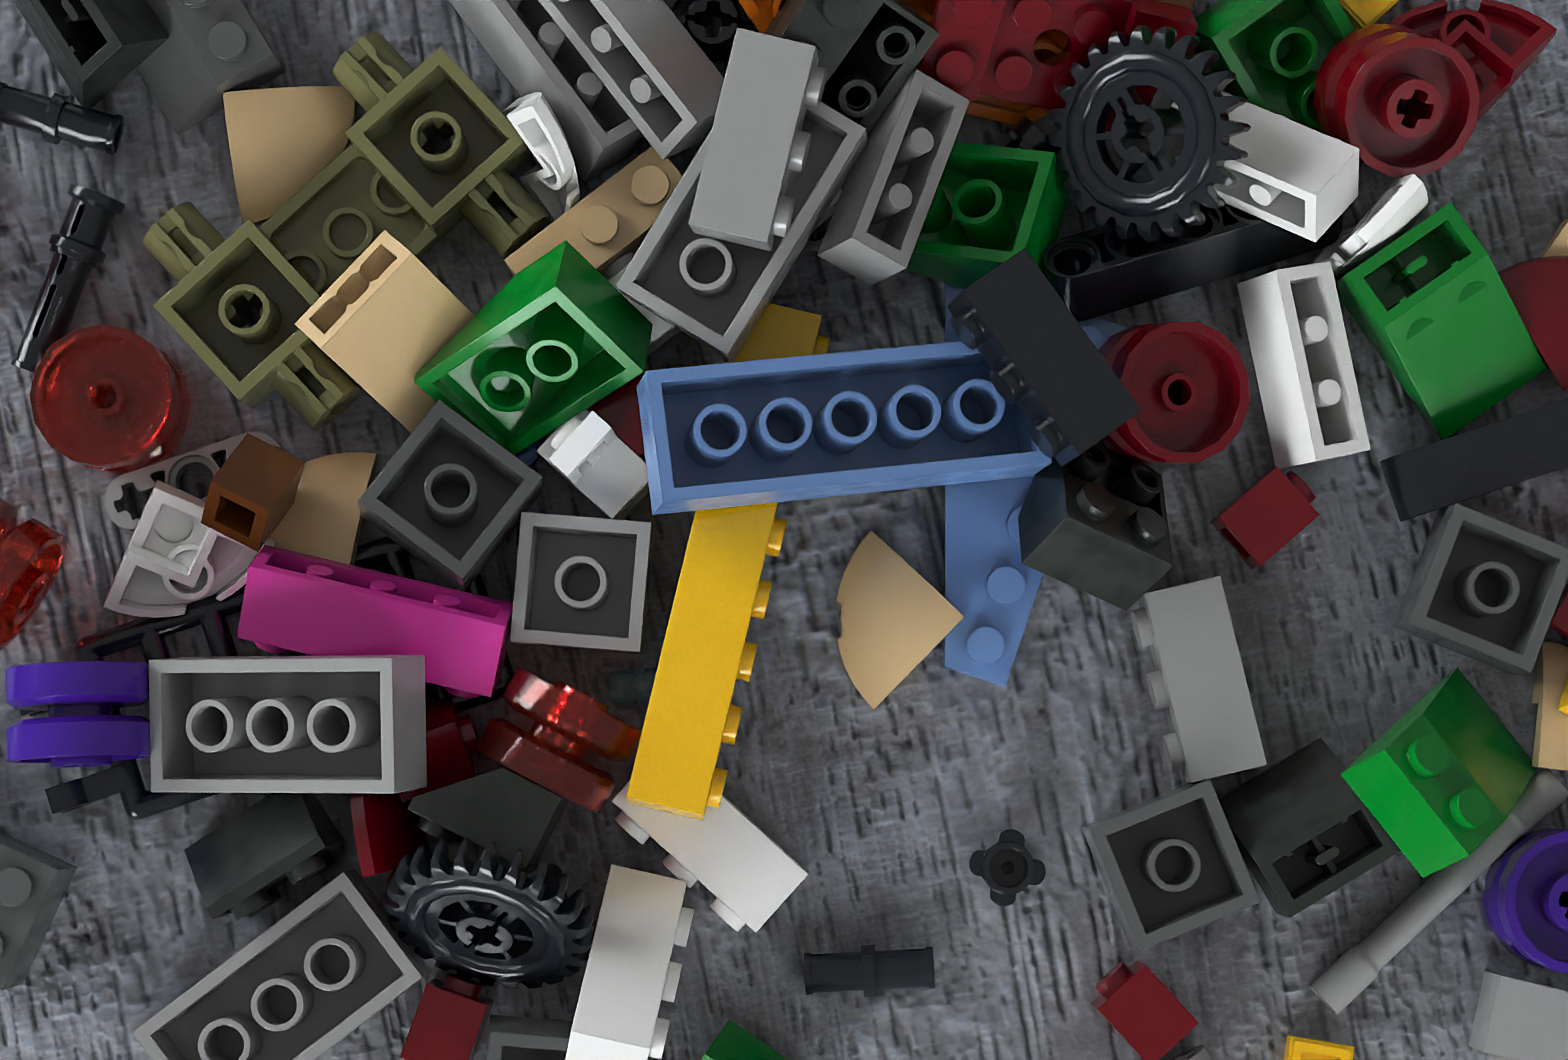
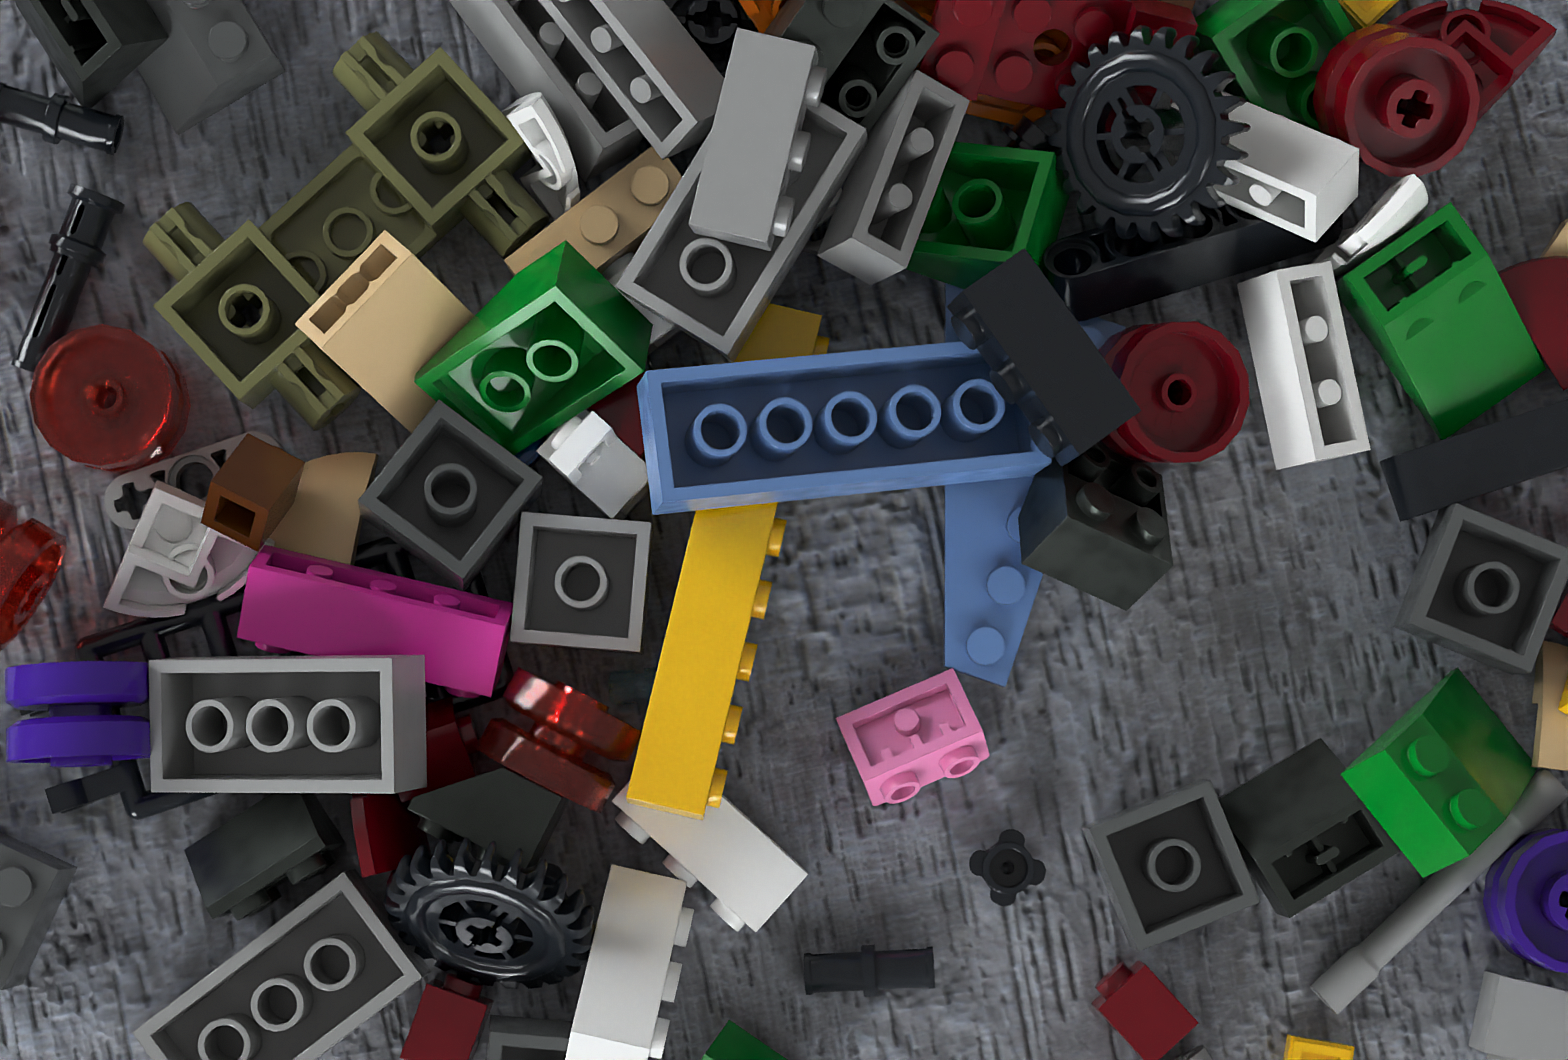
(283, 141): tan brick -> none
(887, 619): tan brick -> none
(914, 738): none -> bright pink bracket
(1198, 680): light grey brick -> none
(1266, 516): dark red brick -> none

